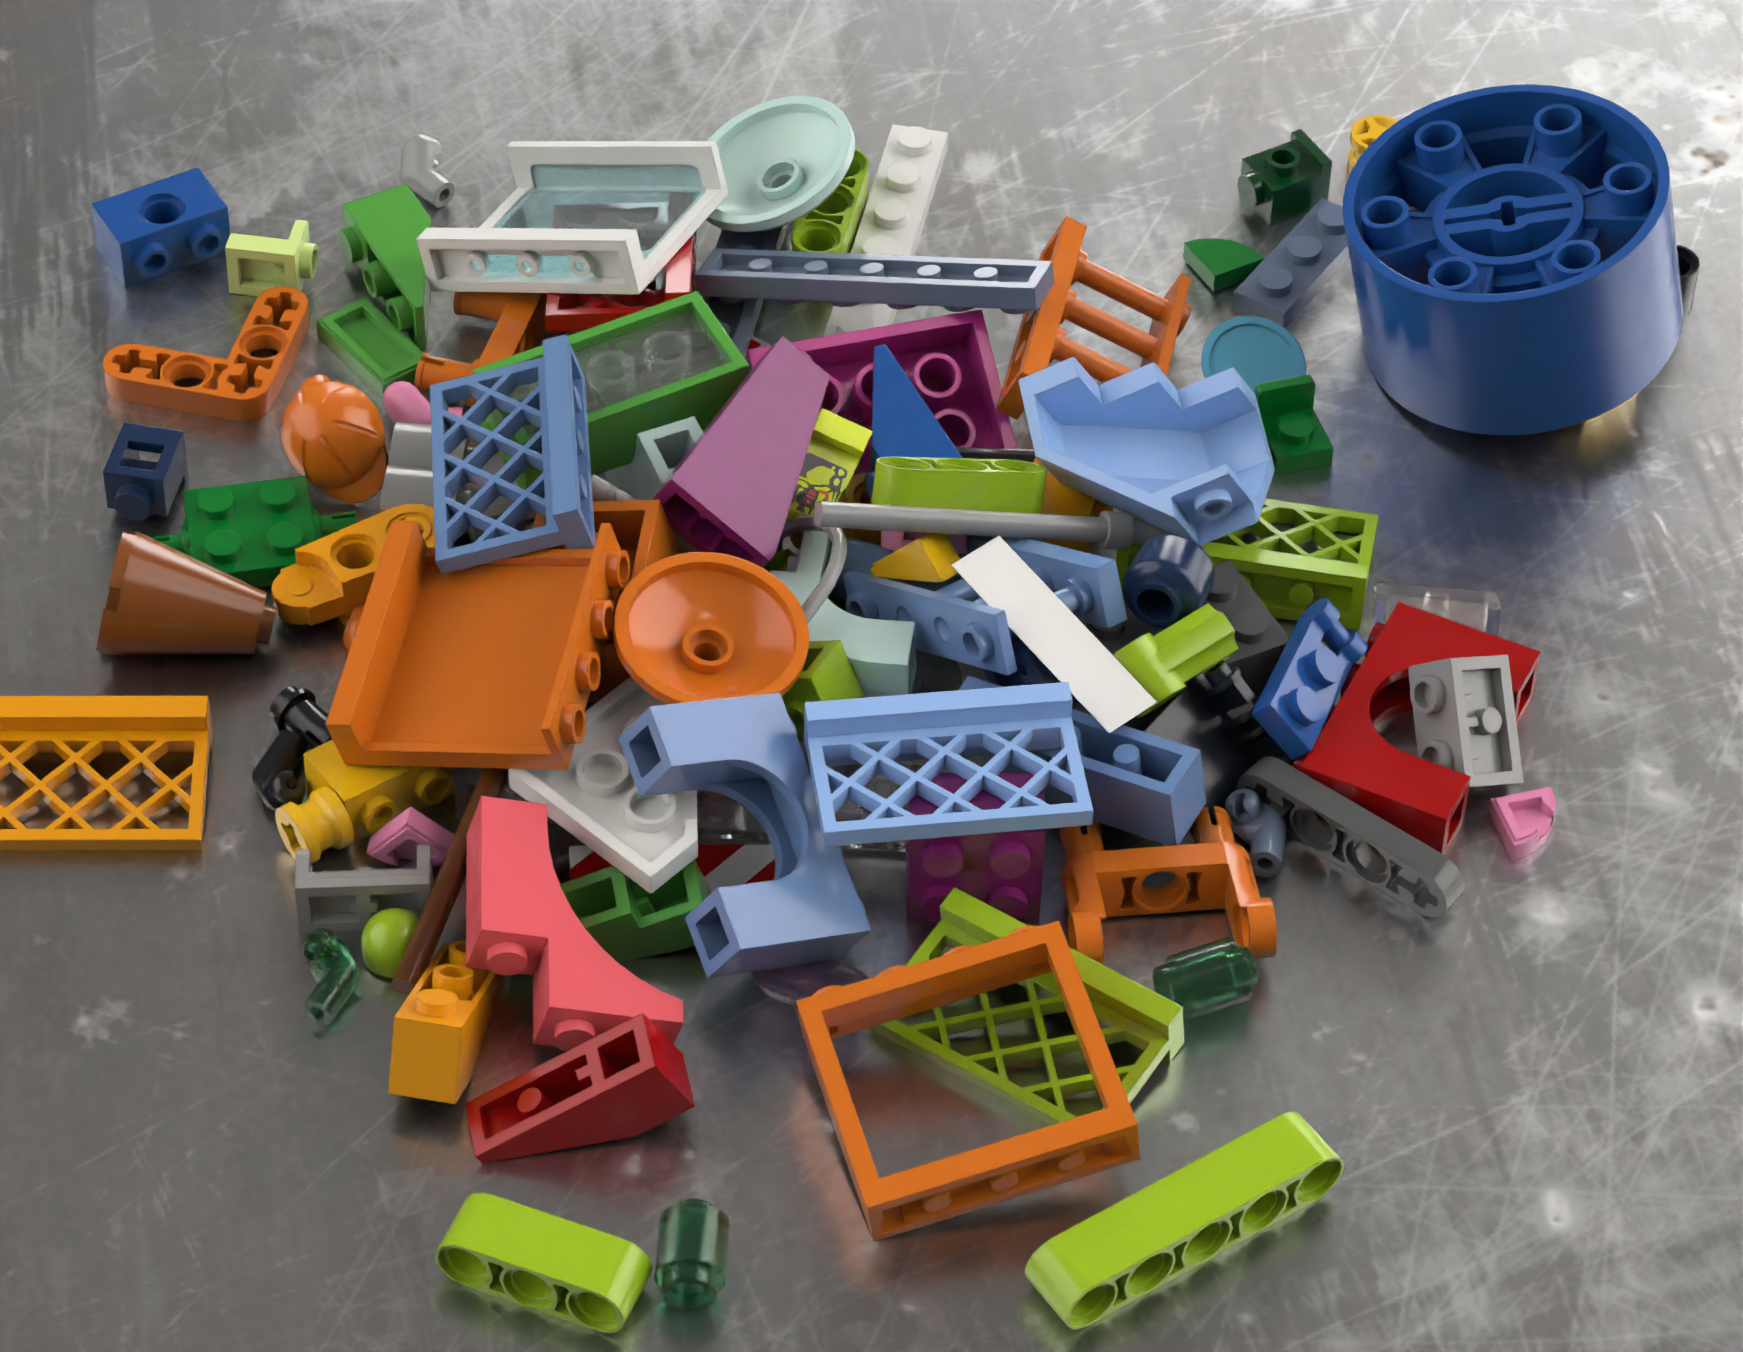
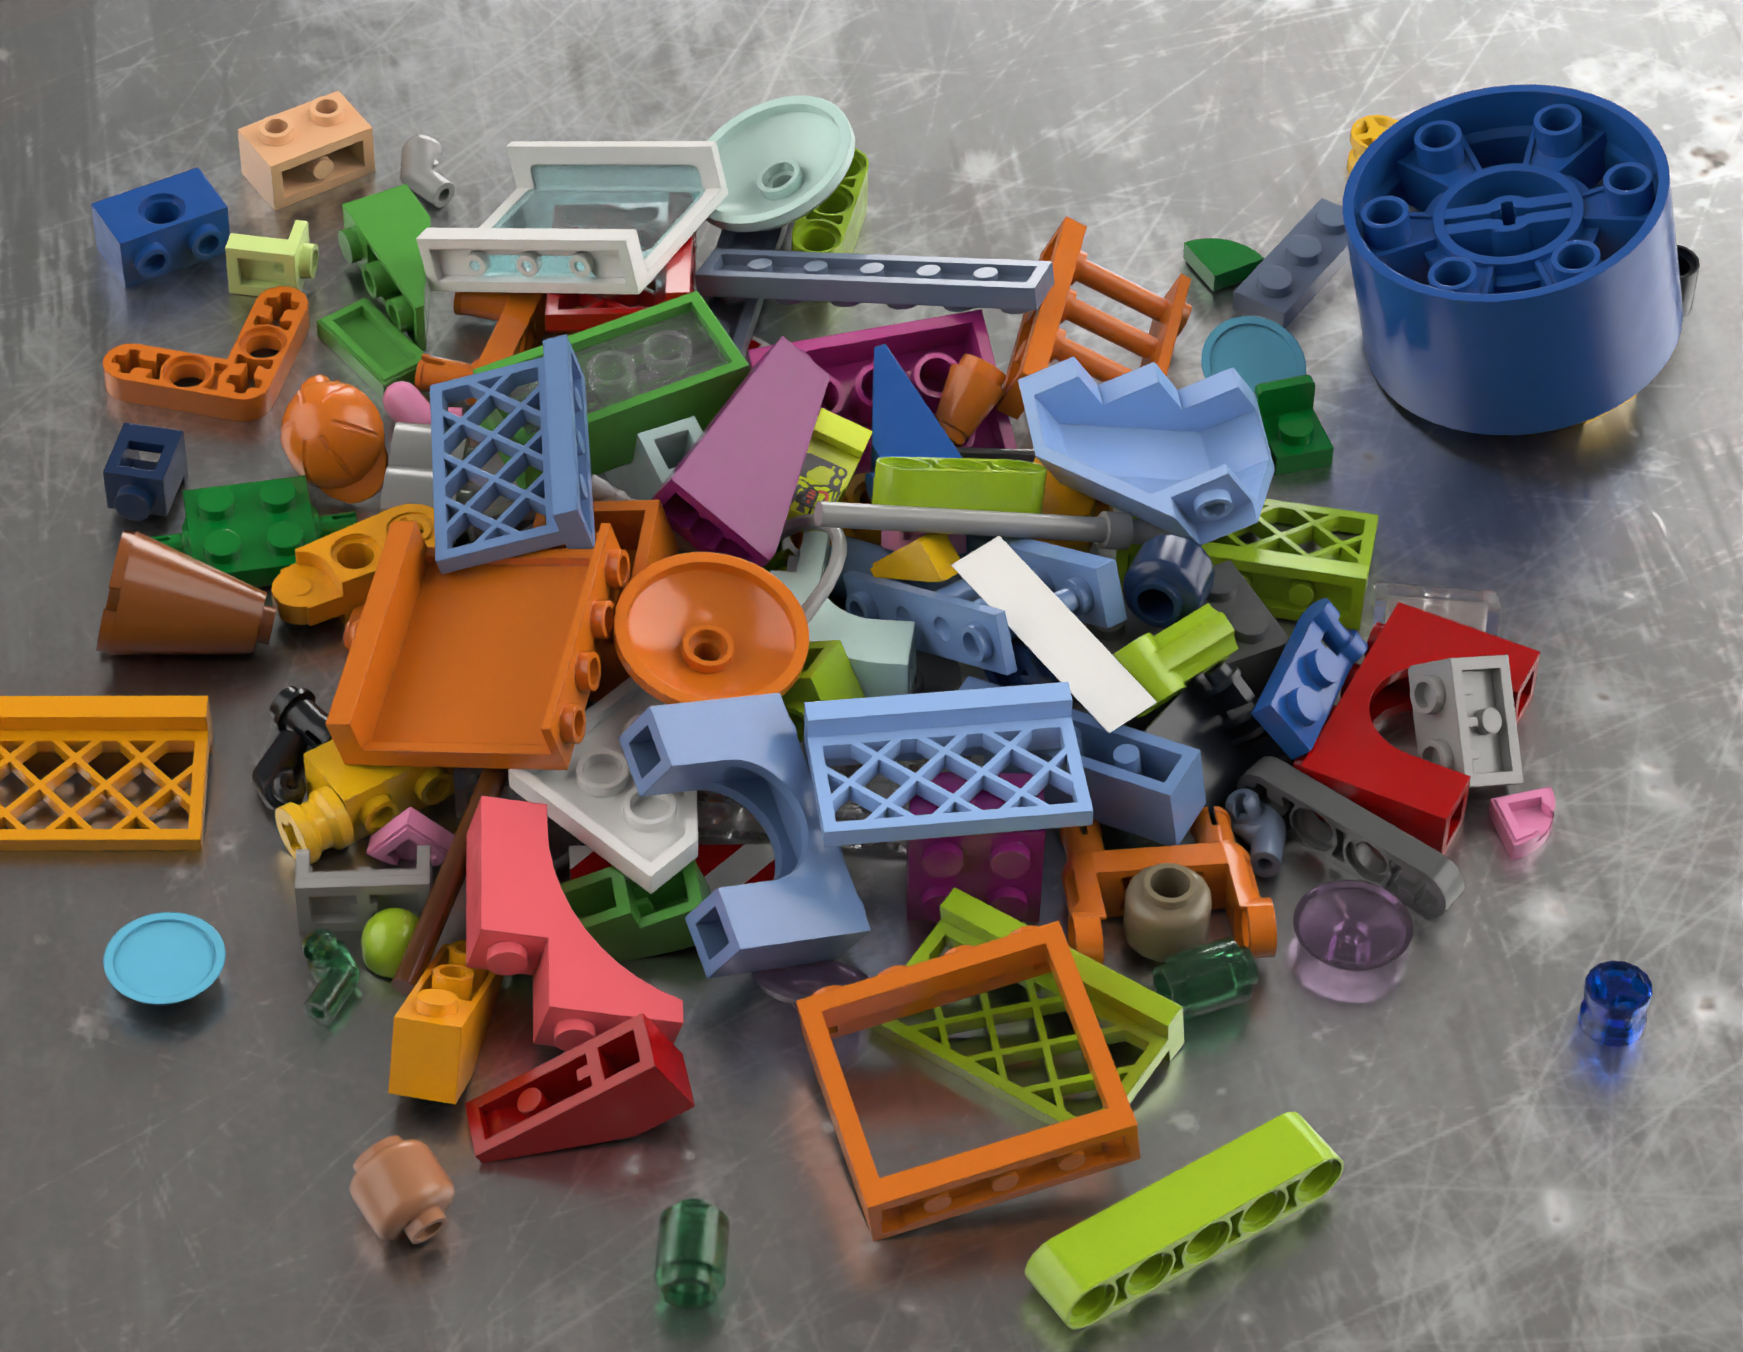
(164, 958): none -> medium azure piece
(306, 150): none -> light nougat brick
(402, 1190): none -> nougat head
(544, 1262): lime beam -> none
(894, 213): white plate -> none
(968, 397): none -> orange cone
(1166, 911): none -> dark tan head
(1285, 179): dark green brick -> none
(1353, 925): none -> clear purple piece
(1607, 988): none -> clear blue wheel

